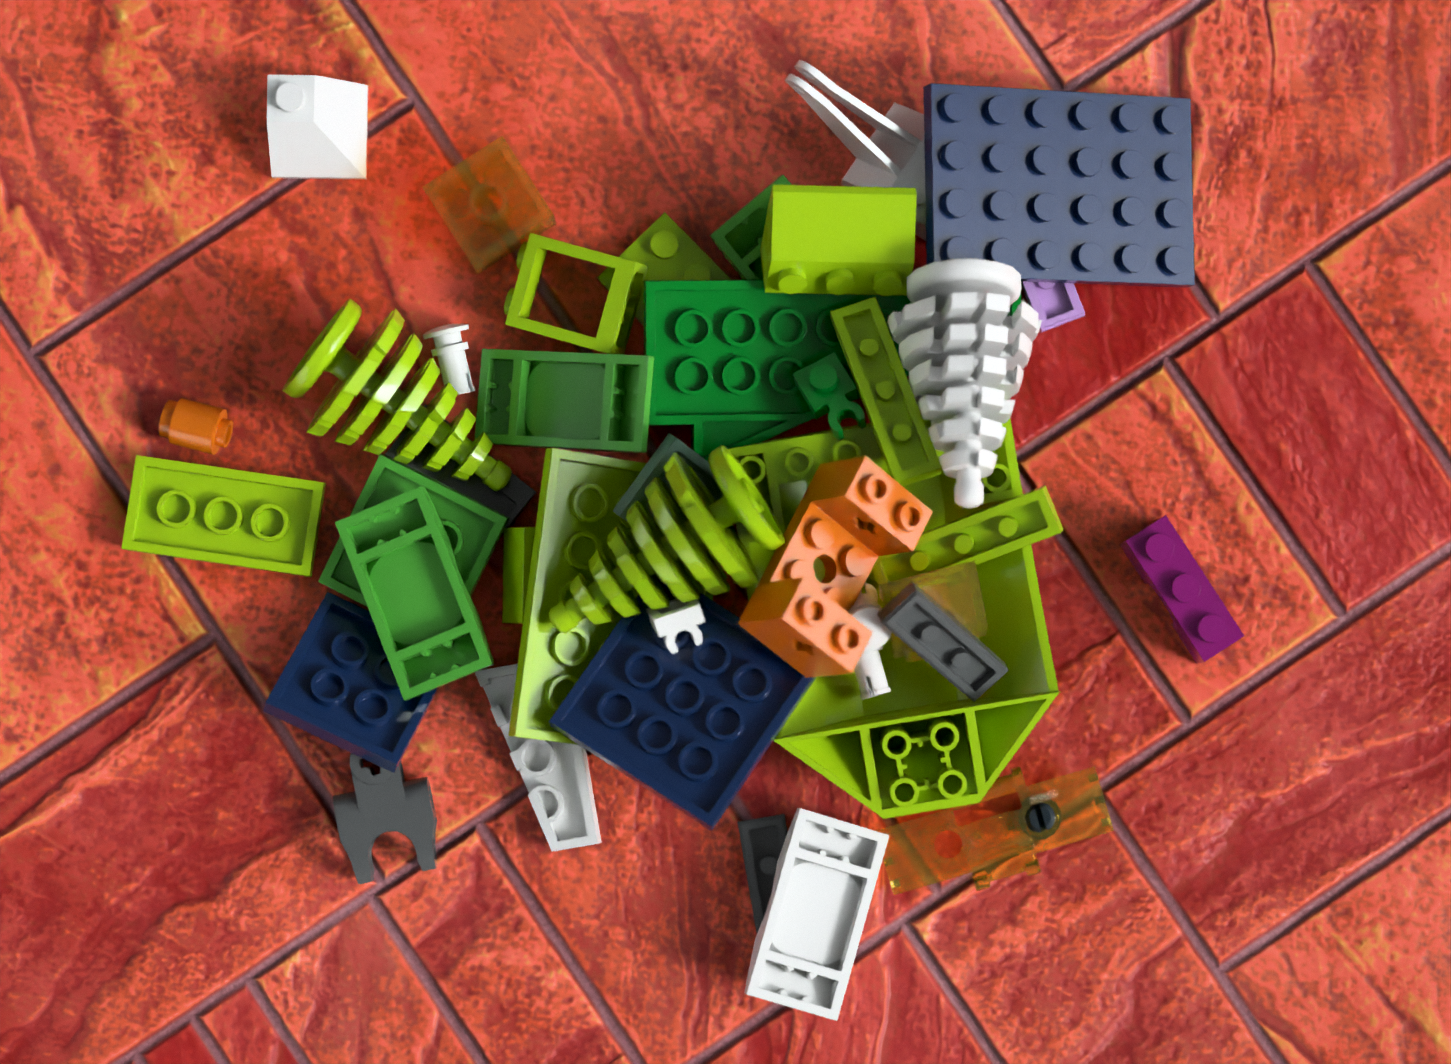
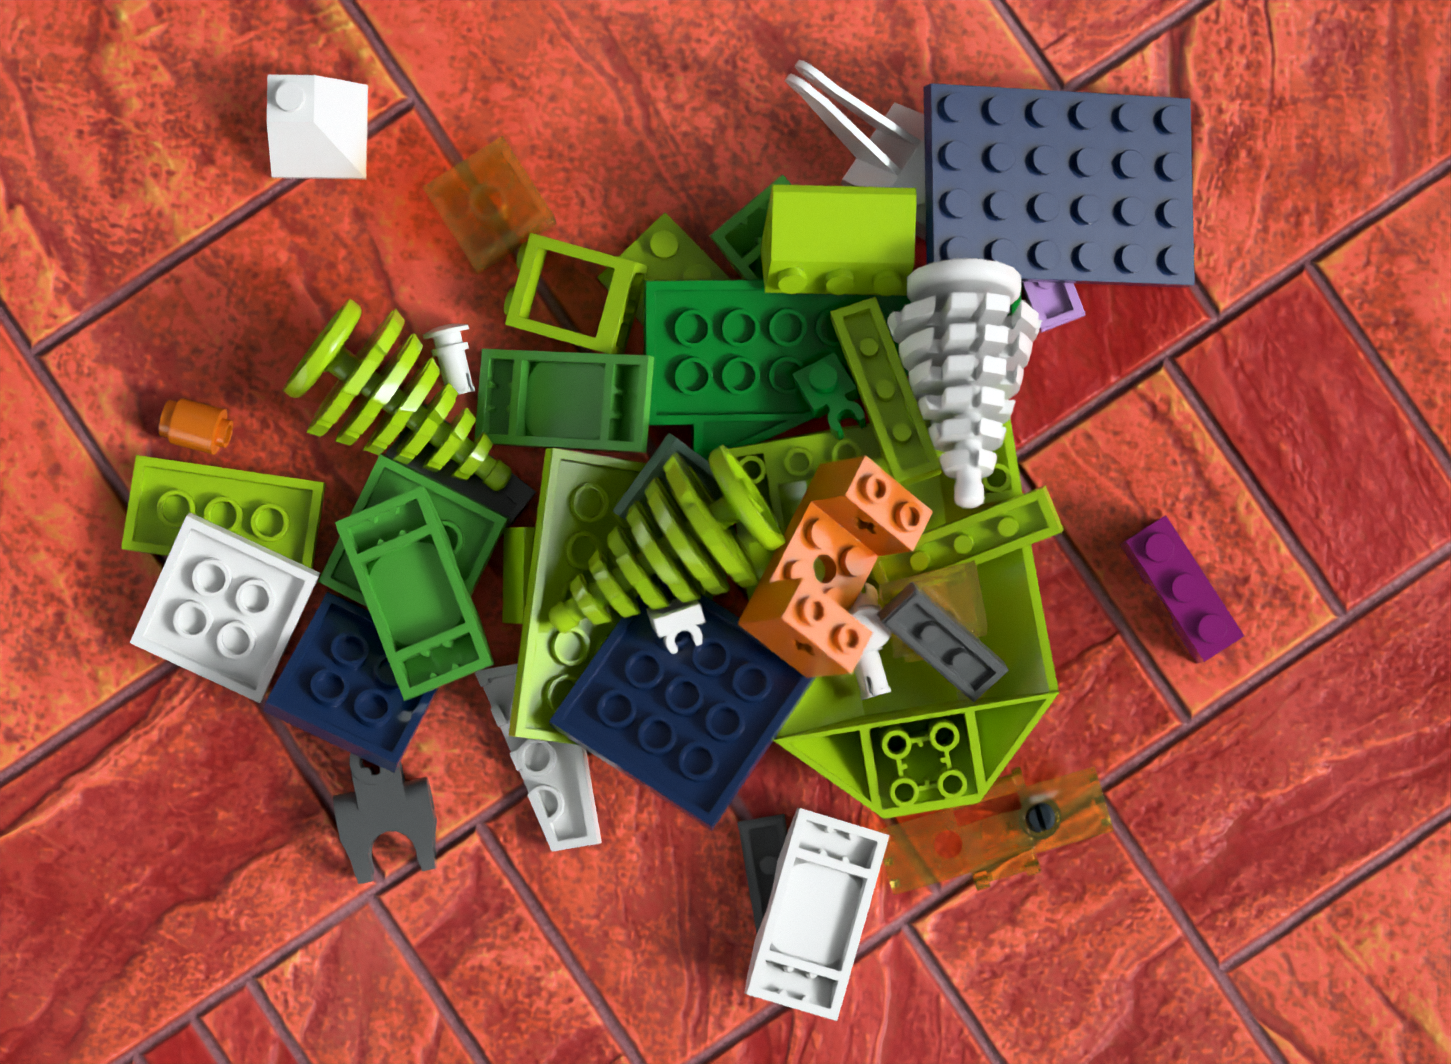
(224, 607): none -> white plate

